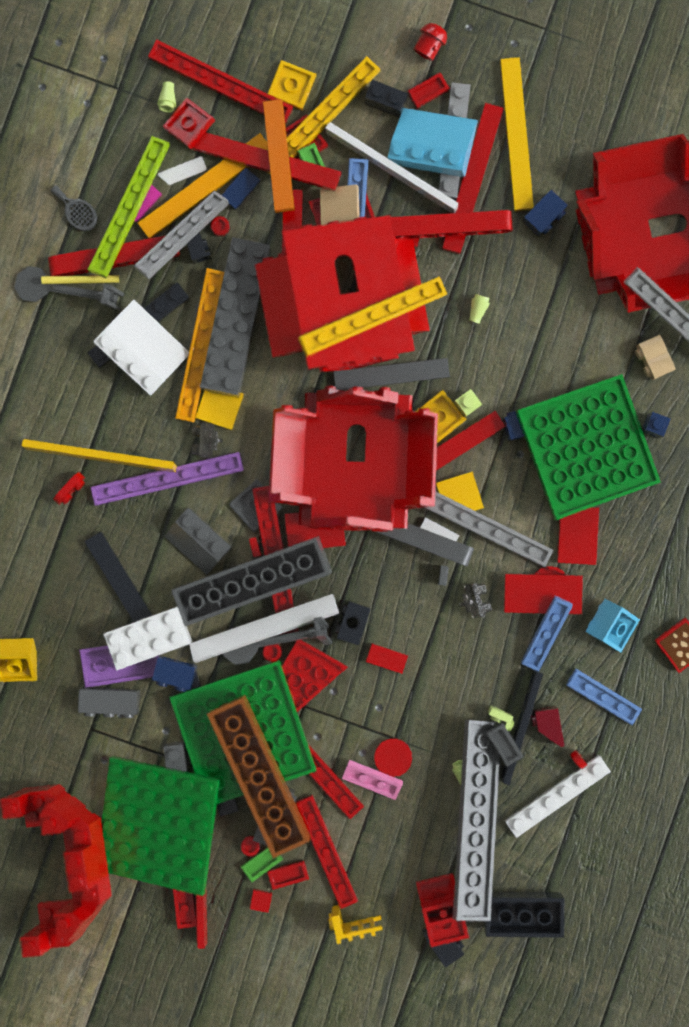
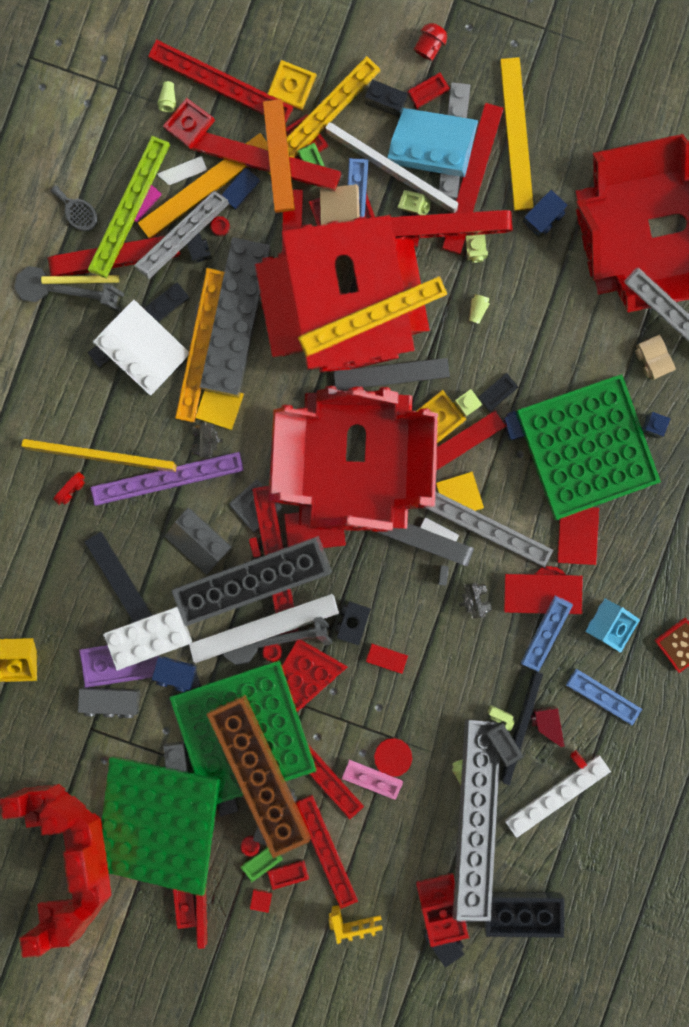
(414, 203): none -> yellowish green bracket
(476, 248): none -> yellowish green bracket
(497, 392): none -> black tile

